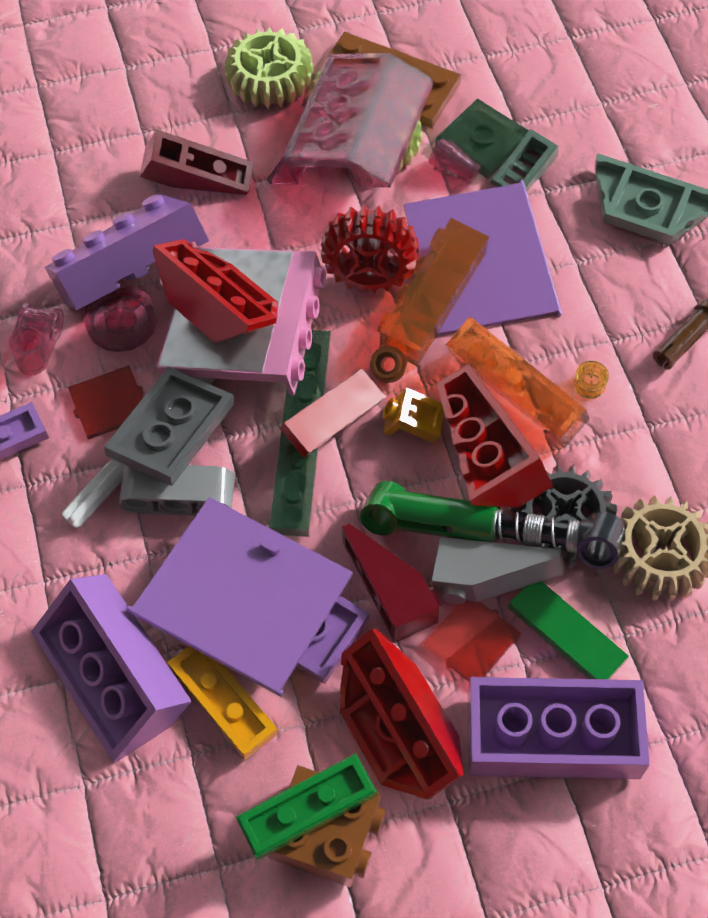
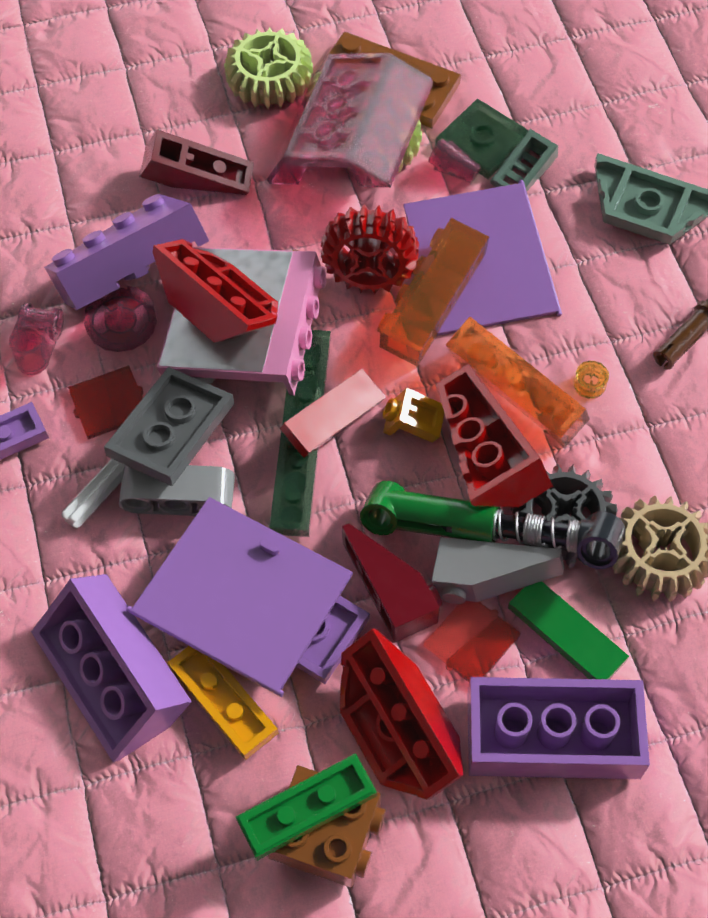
(377, 364): dark orange plate -> none

